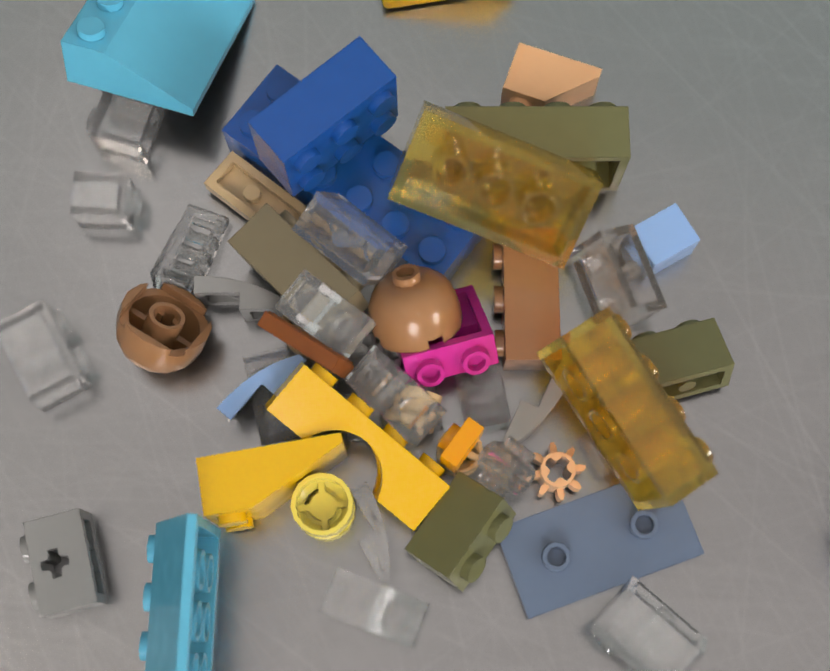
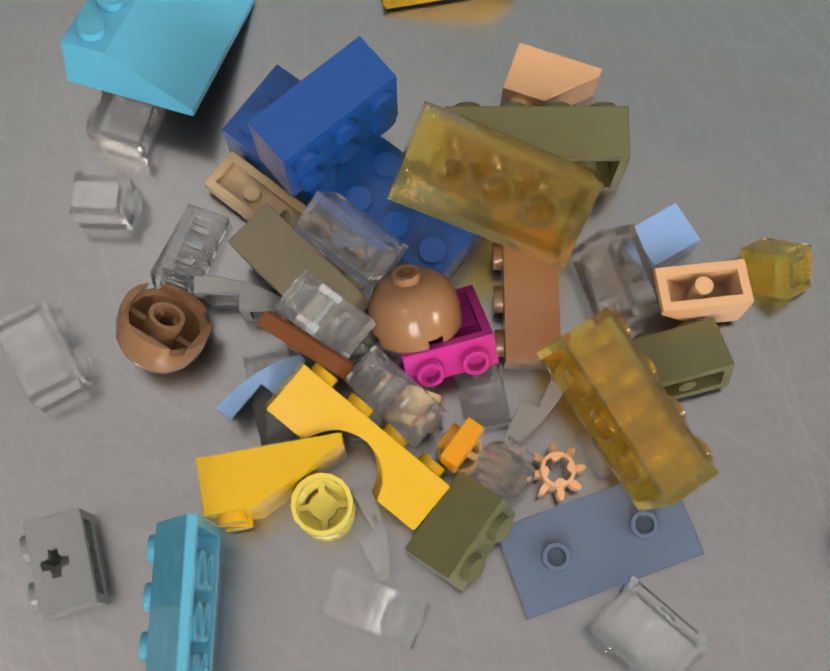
(704, 291): none -> light nougat slope
(778, 267): none -> clear yellow panel

